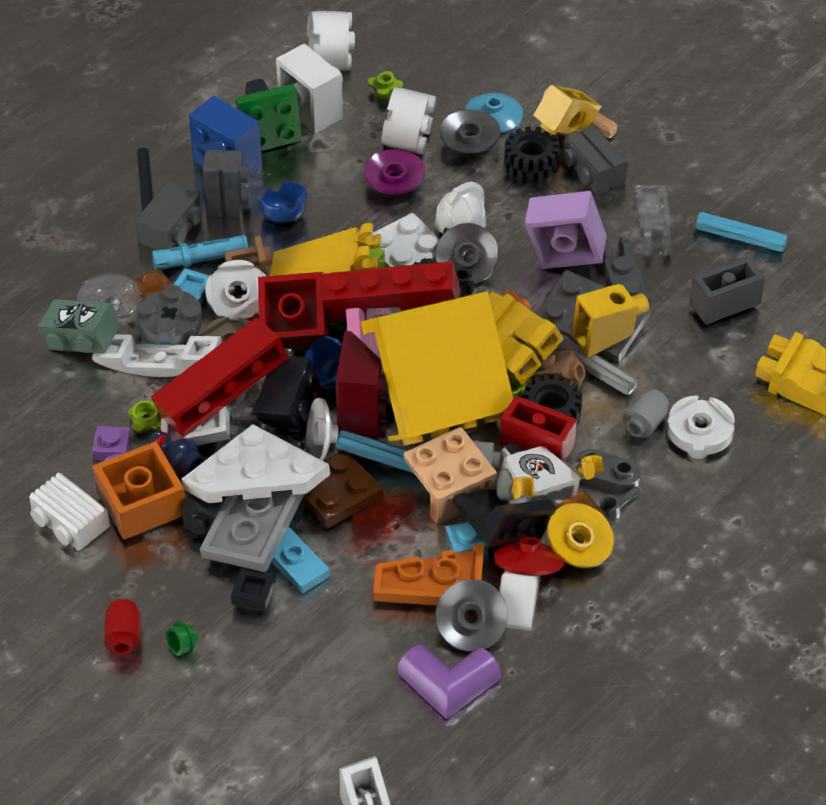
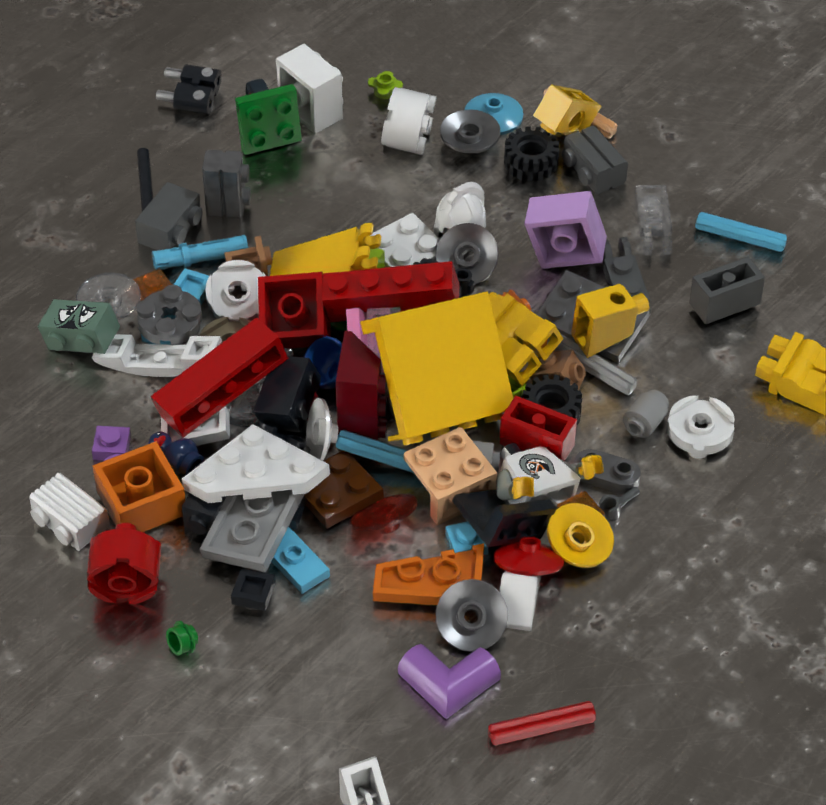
(122, 627): red brick -> none
(123, 564): none -> red brick
(144, 416): lime plate -> none
(196, 88): none -> black piece
(225, 128): blue brick -> none
(285, 204): blue hair -> none
(331, 37): white brick -> none
(394, 171): magenta dish -> none
(541, 723): none -> red axle

